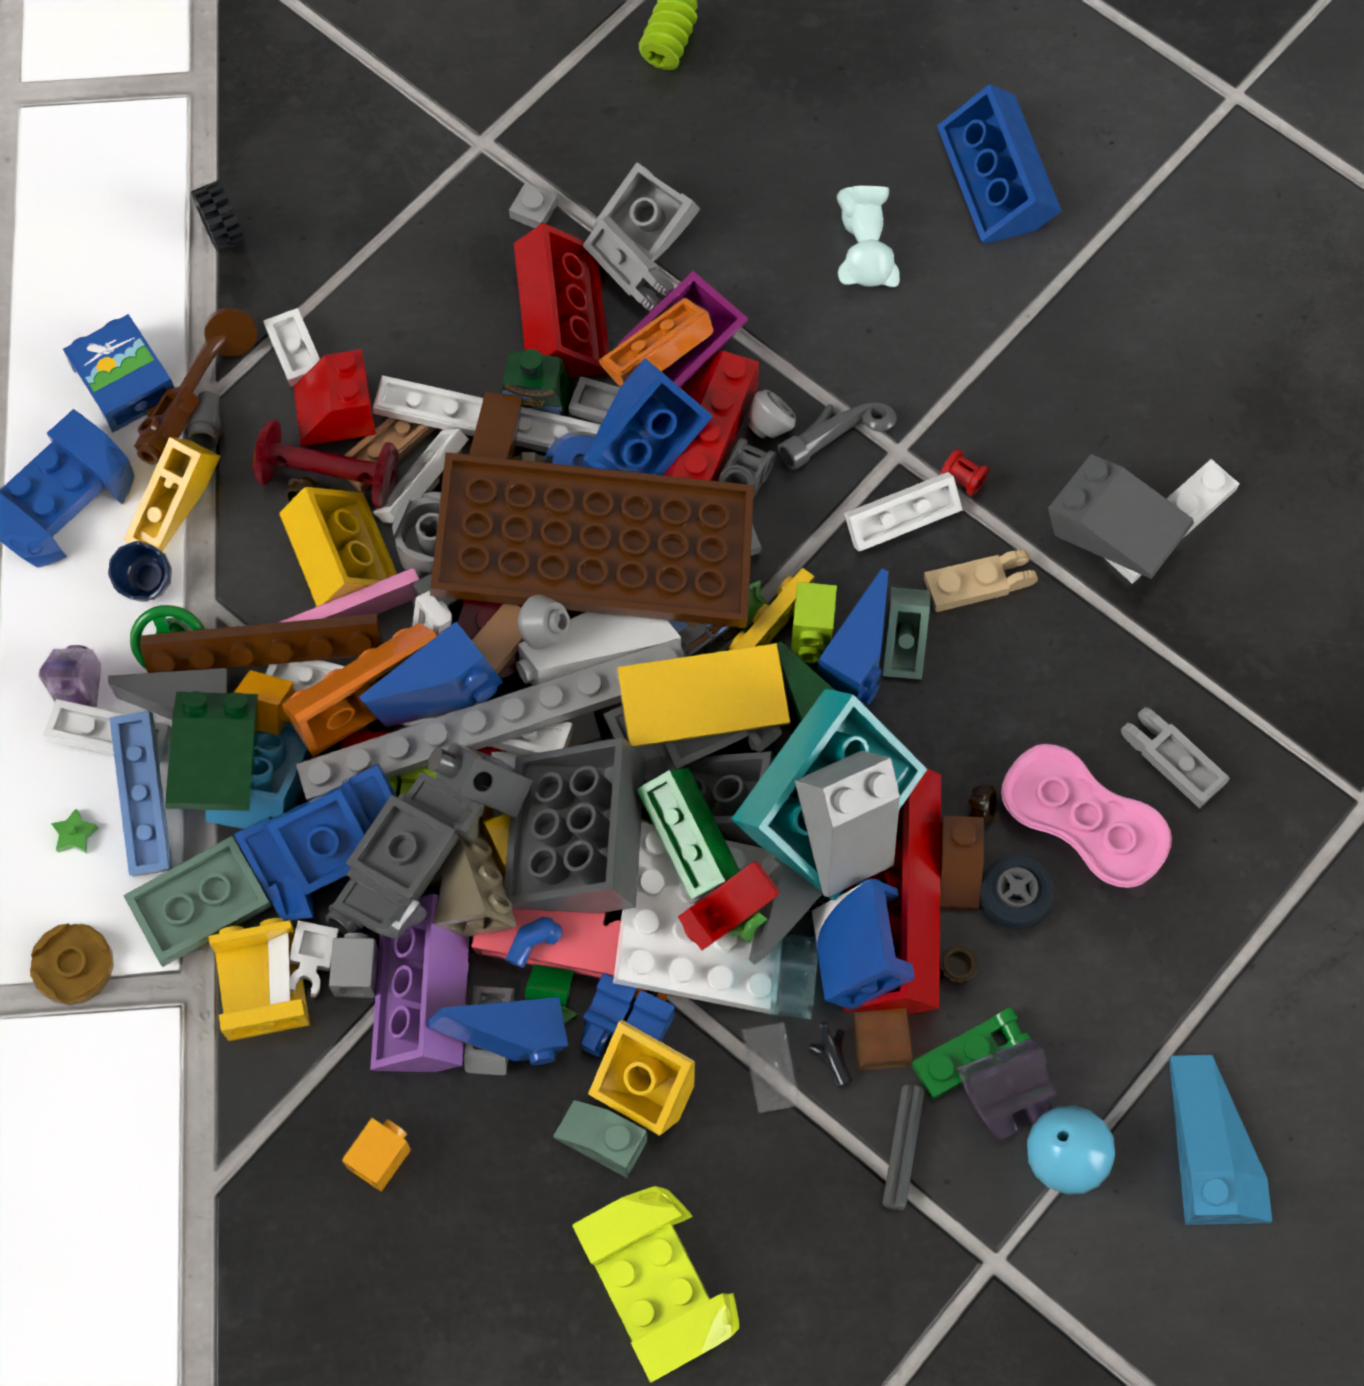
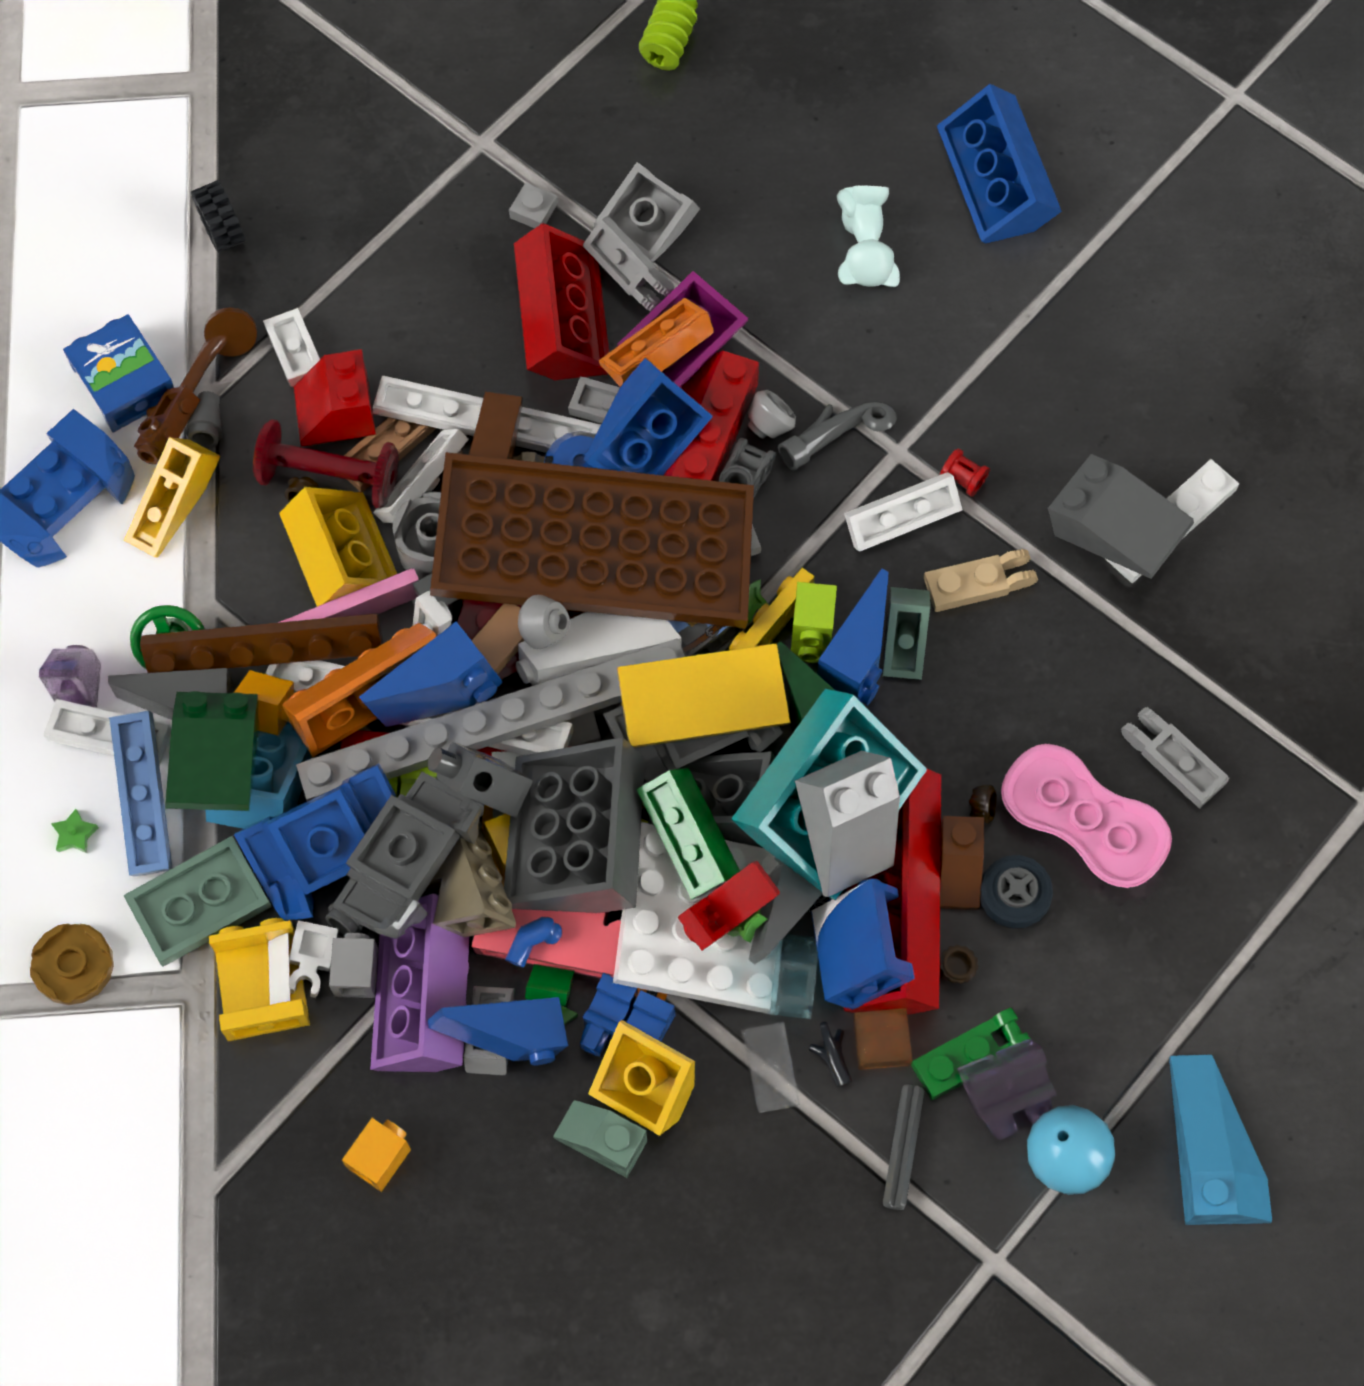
(140, 571): dark blue hair -> none
(539, 380): dark green torso -> none
(655, 1280): neon yellow piece -> none

